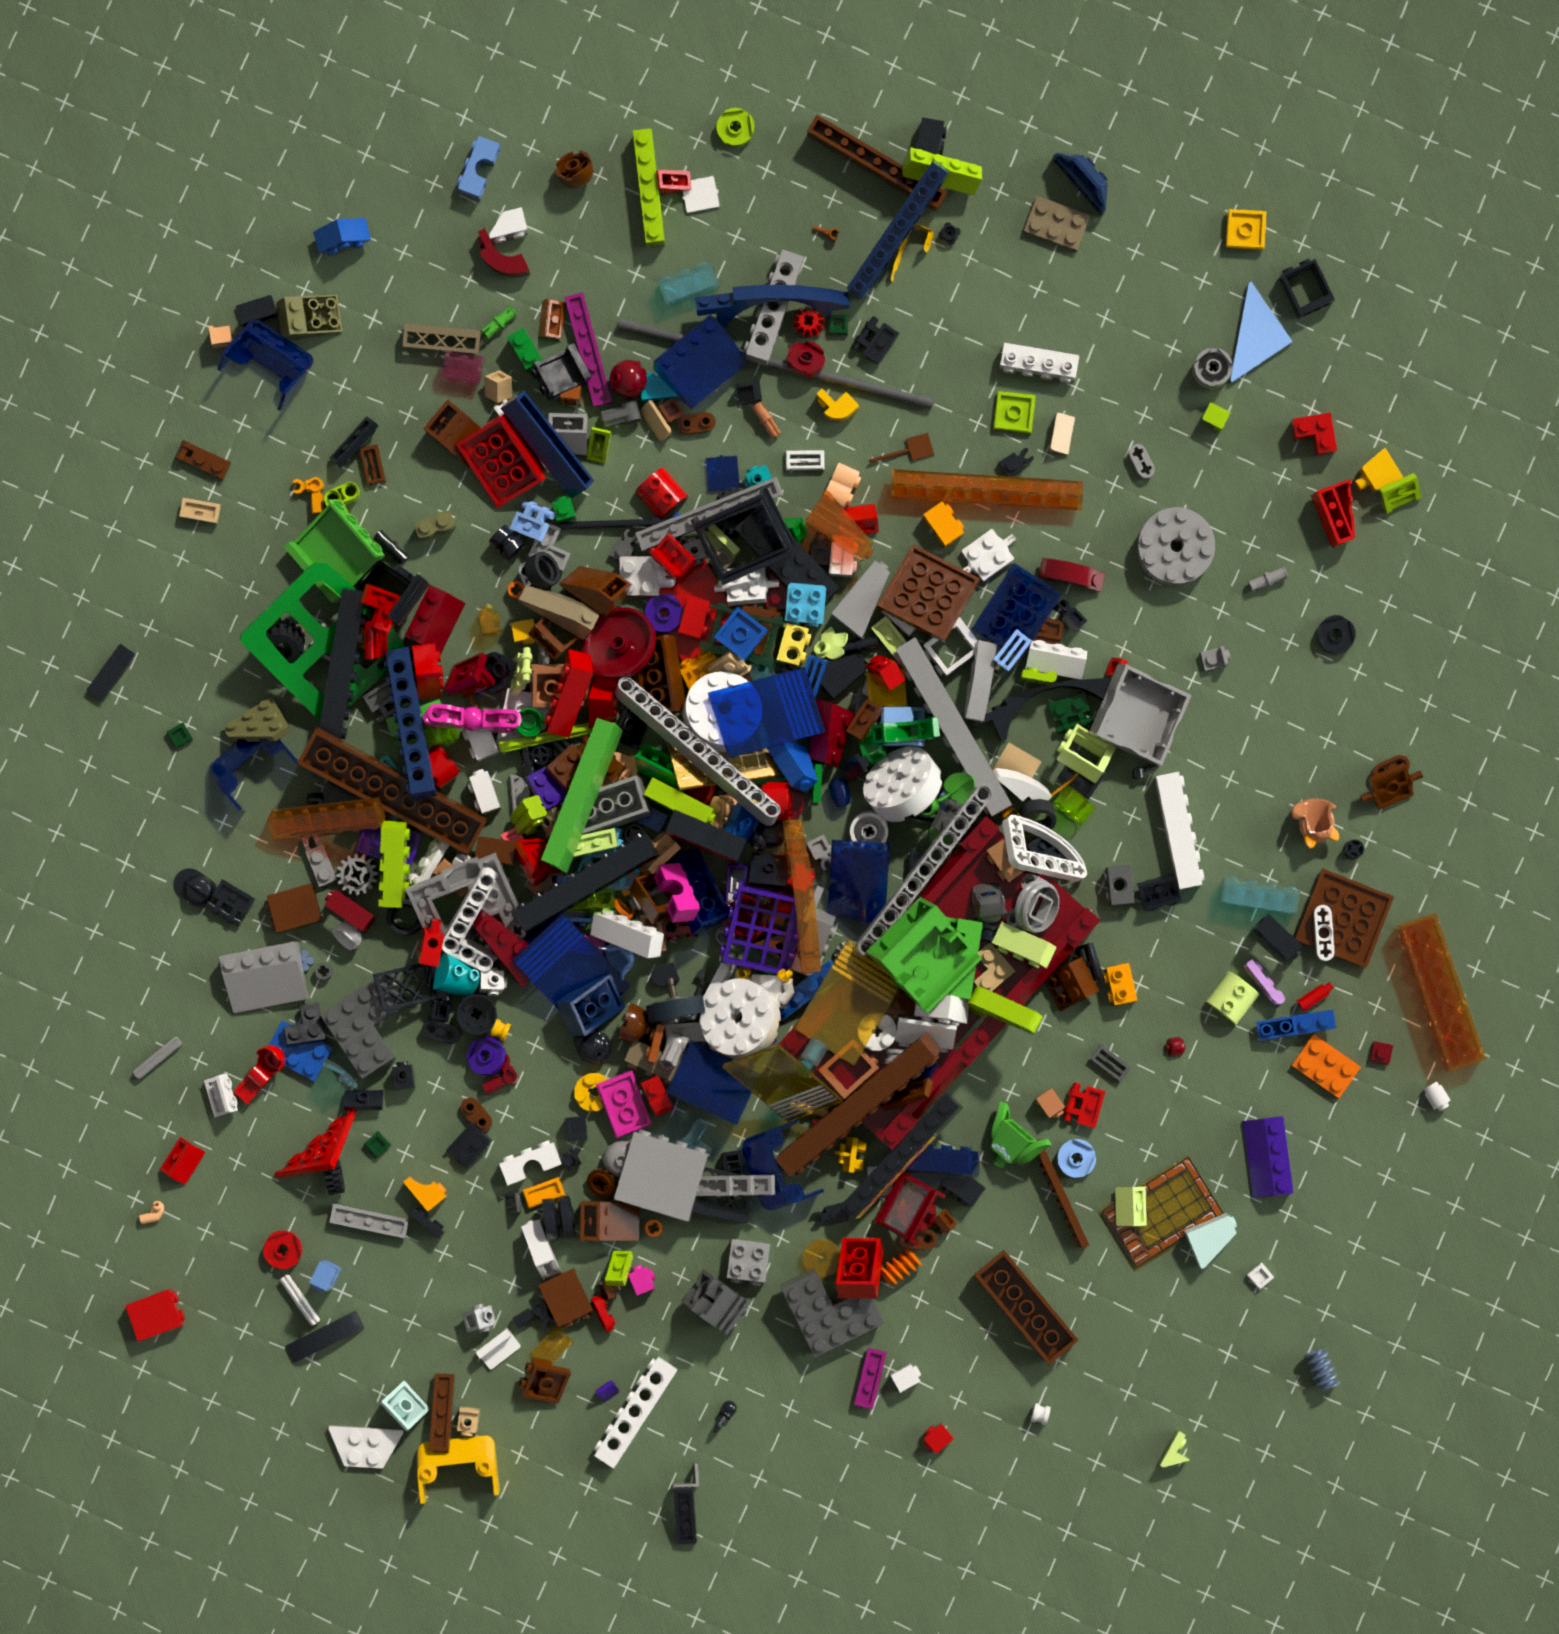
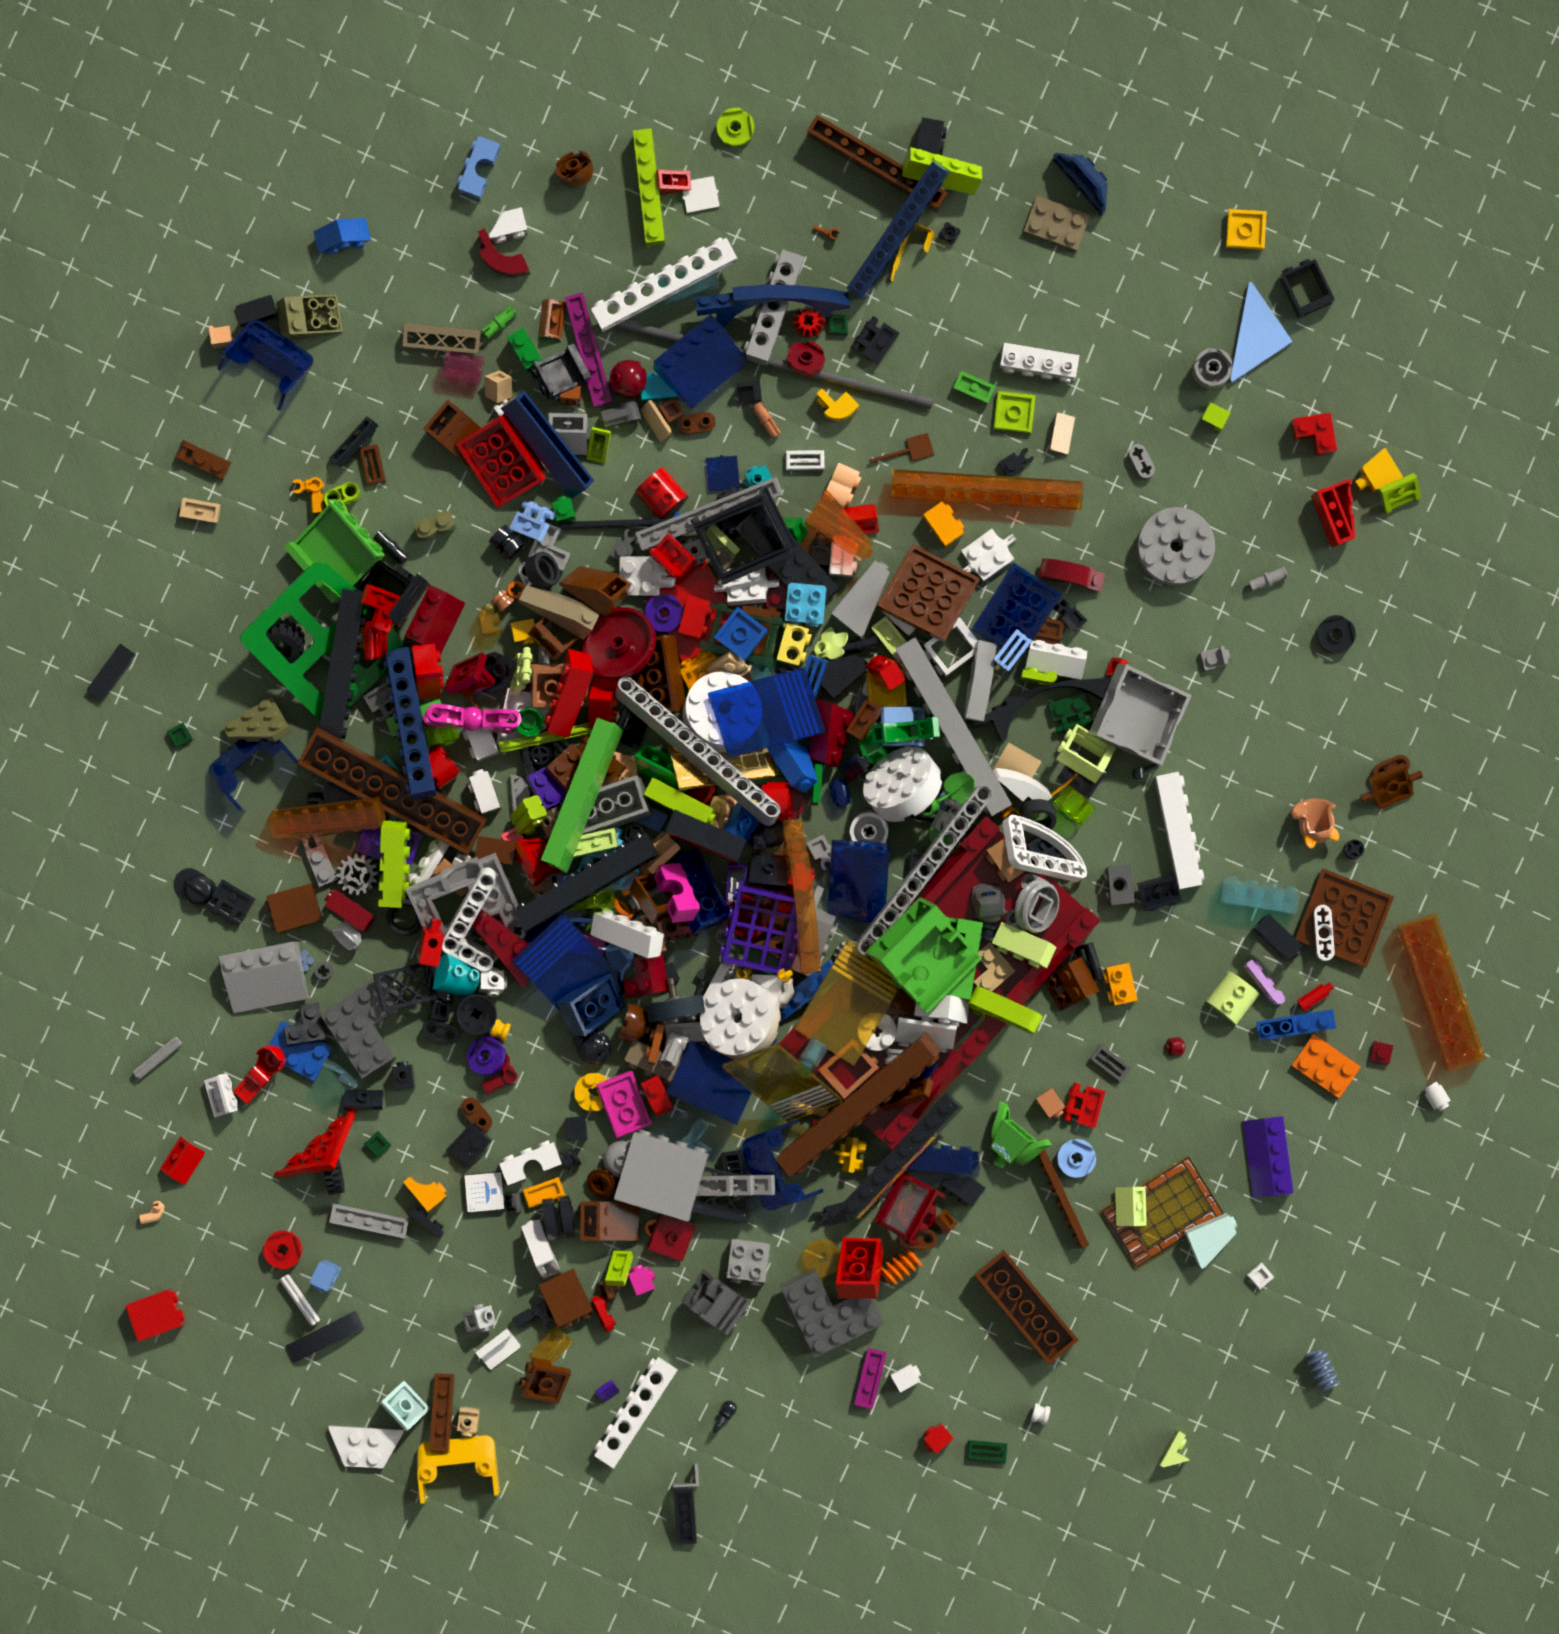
(484, 1192): none -> white tile
(502, 601): none -> nougat wheel
(649, 977): none -> dark red brick
(671, 1236): none -> dark red plate
(675, 285): none -> white brick
(974, 387): none -> bright green plate
(987, 1459): none -> dark green tile

